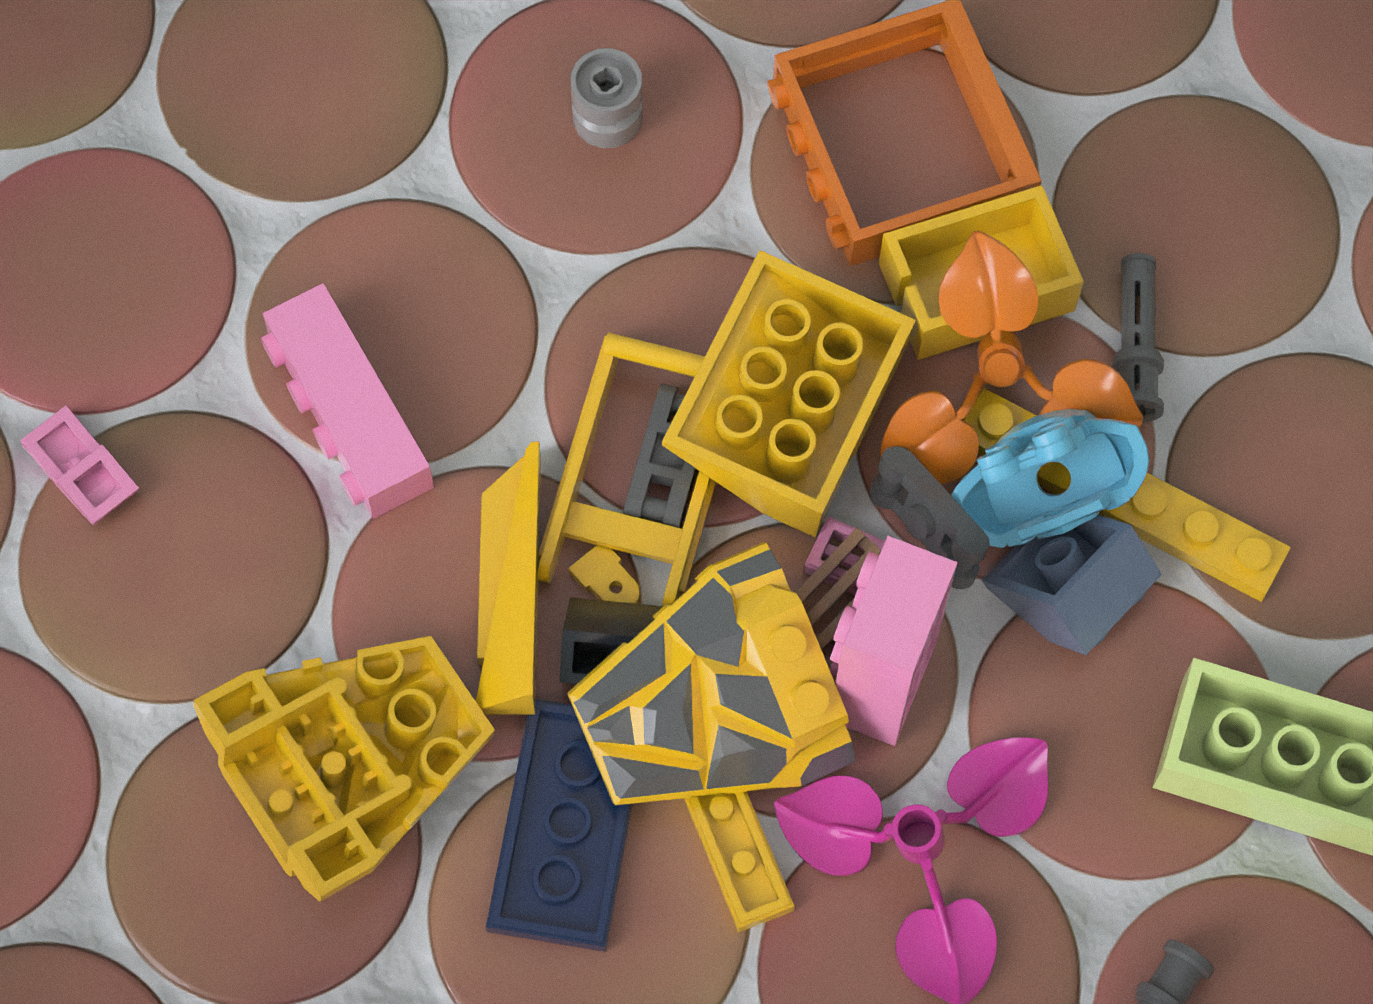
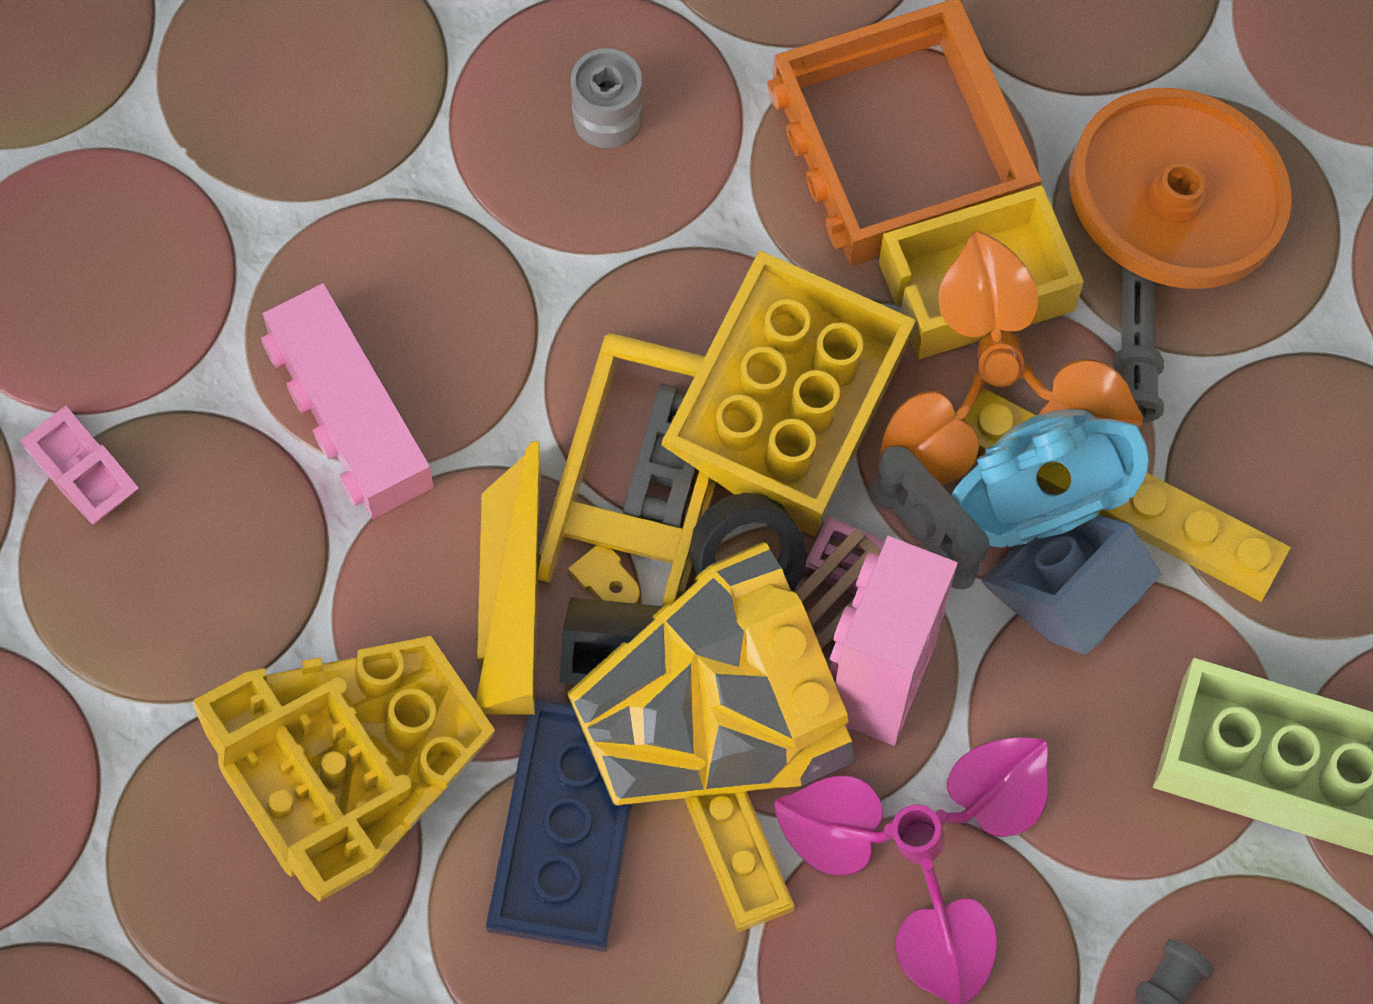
(742, 510): none -> black tyre
(1180, 188): none -> orange dish

